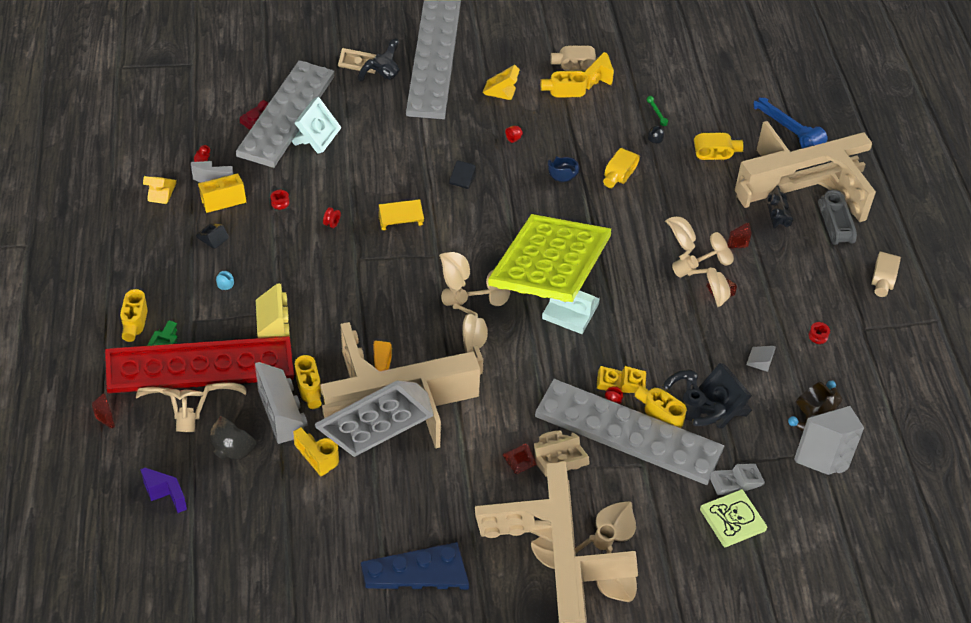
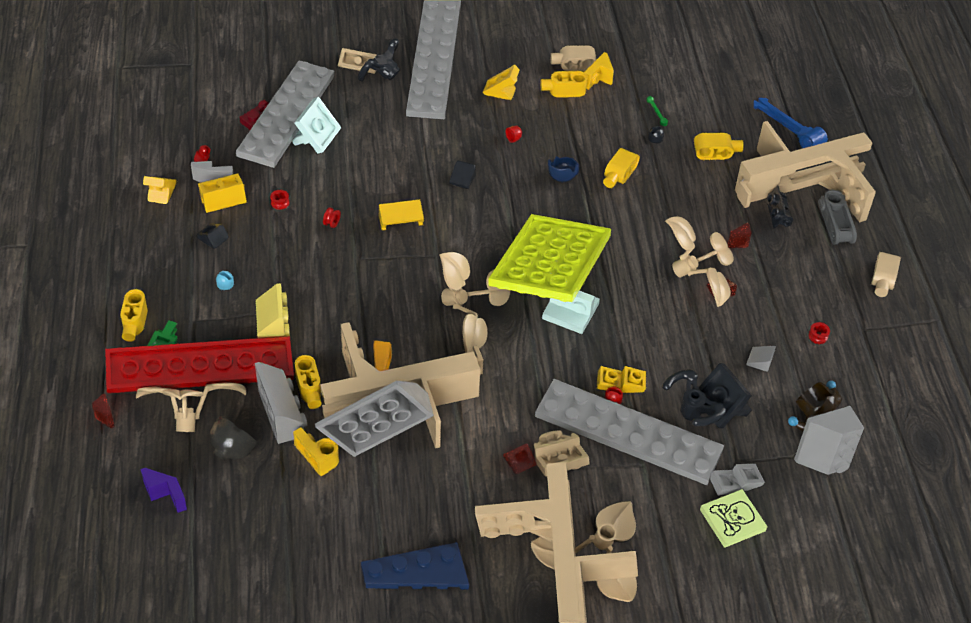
(662, 406): yellow piece -> none

